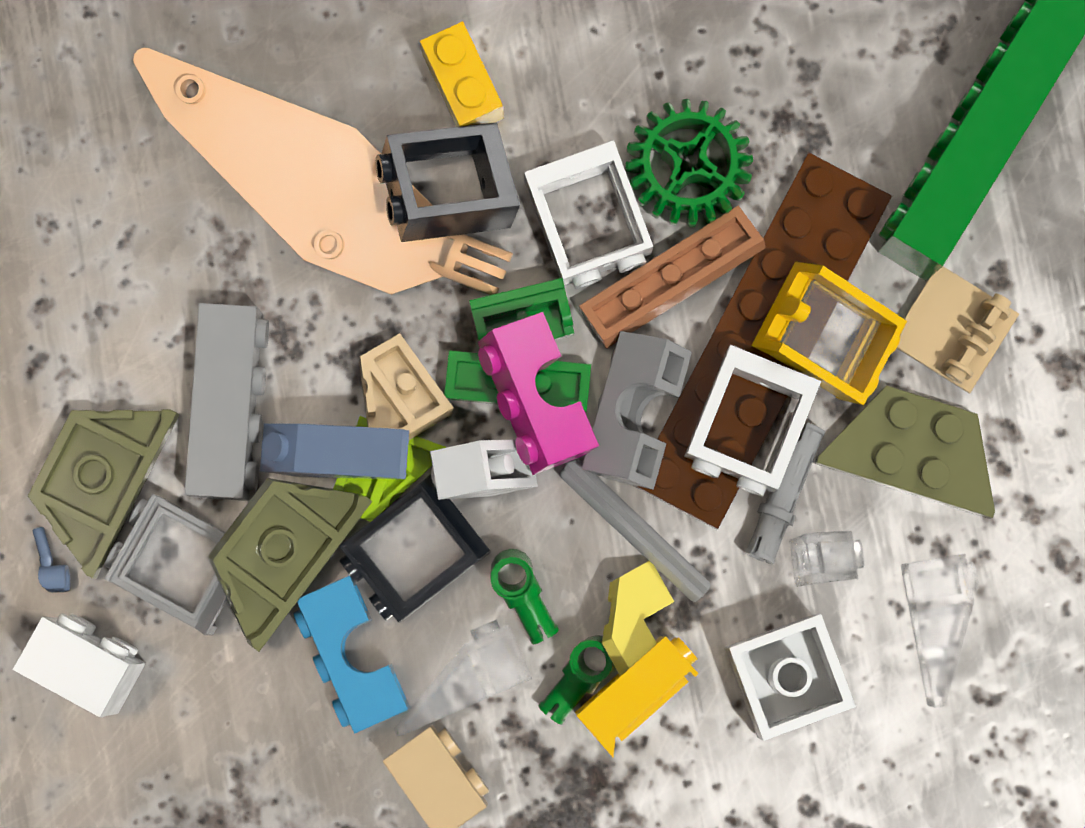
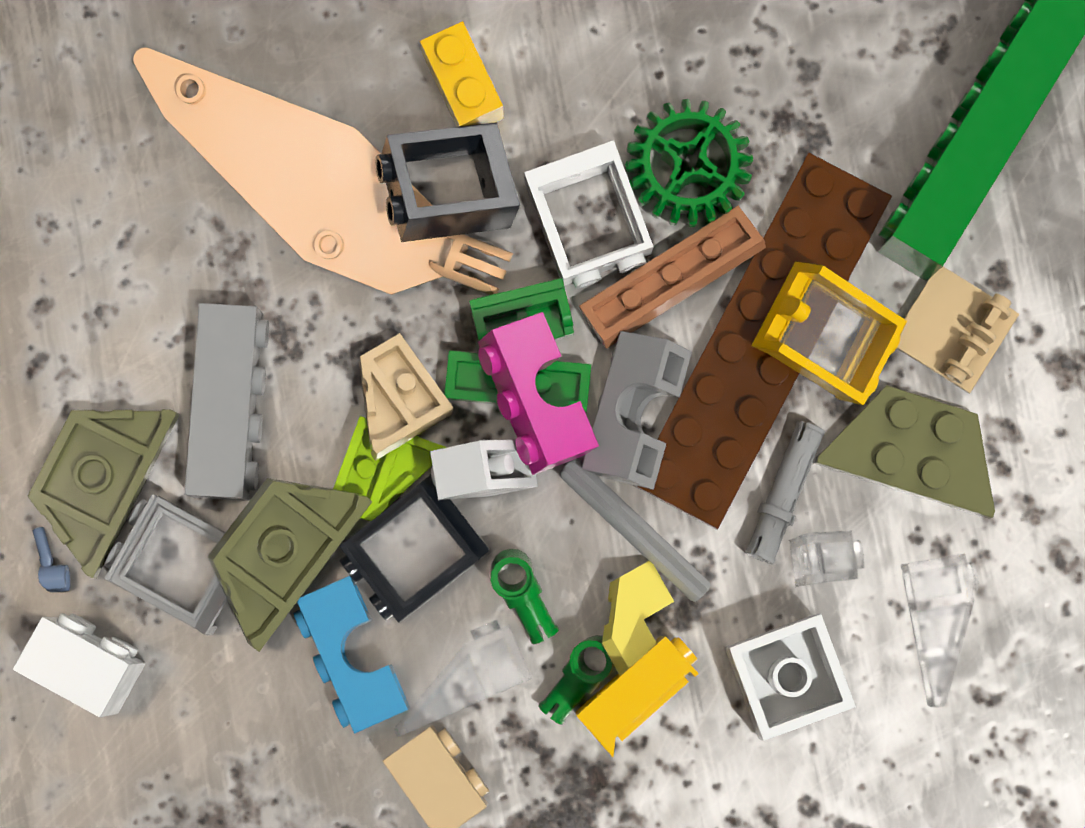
(334, 451): sand blue slope -> none
(771, 376): white window -> none

